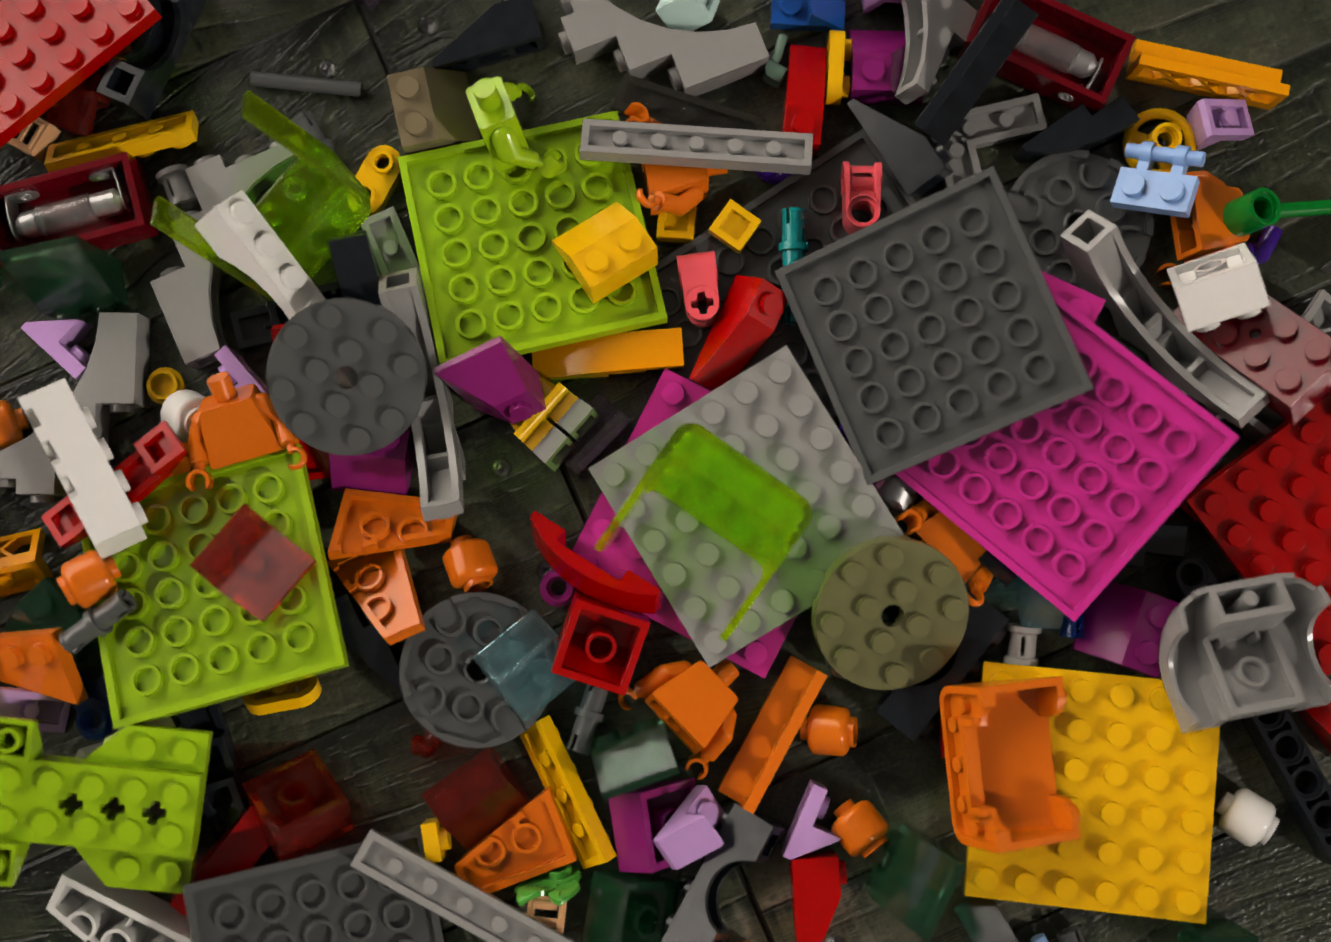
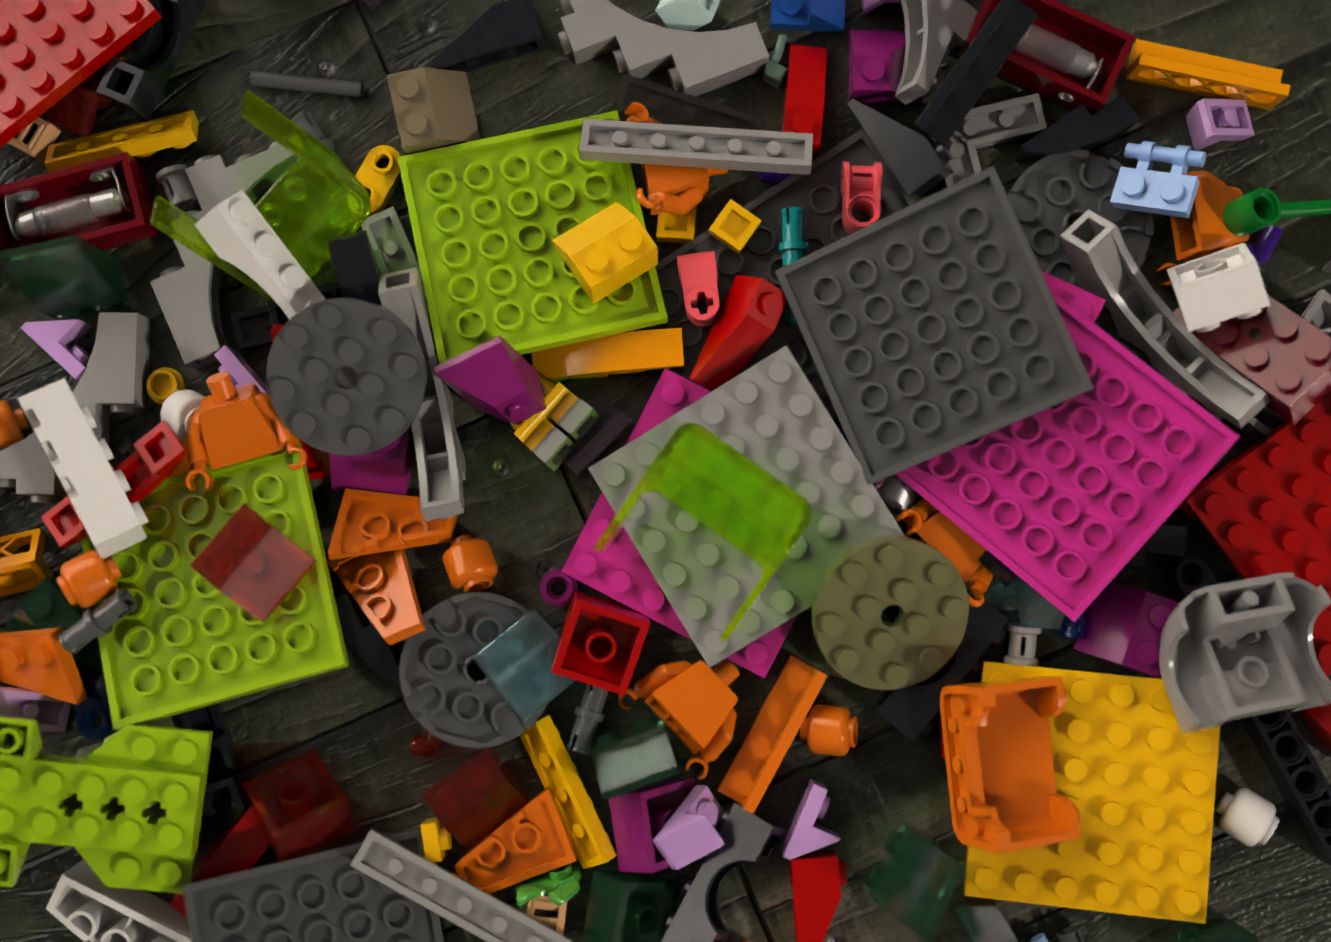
(284, 697): yellow plate -> none
(501, 129): lime torso -> none
(628, 593): red slope -> none
(838, 52): yellow plate -> none
(860, 828): orange head -> none
(1169, 132): yellow piece -> none

